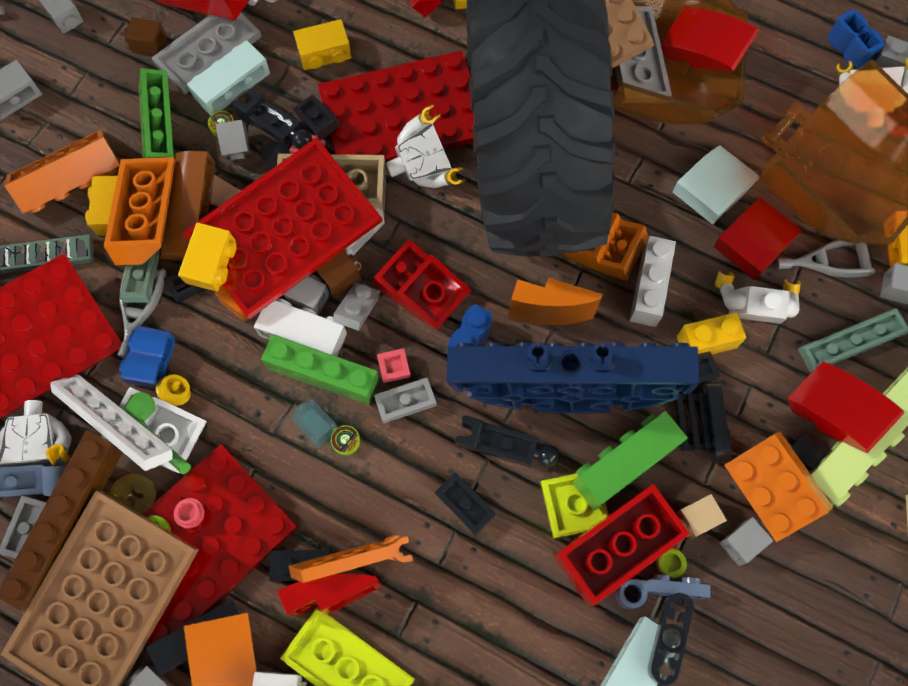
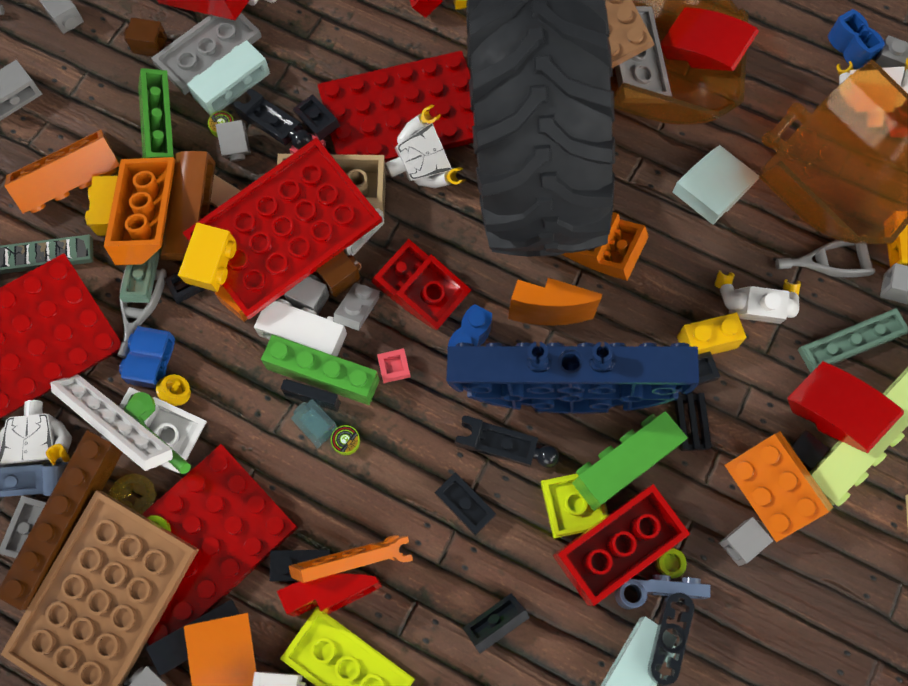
(189, 513): coral plate -> none
(271, 152): black tile -> none
(306, 393): none -> black tile
(322, 44): yellow brick -> none
(405, 400): light grey plate -> none
(496, 623): none -> black plate
(652, 281): white brick -> none
(701, 516): tan brick -> none
(717, 423): black beam -> none
(757, 238): red slope -> none

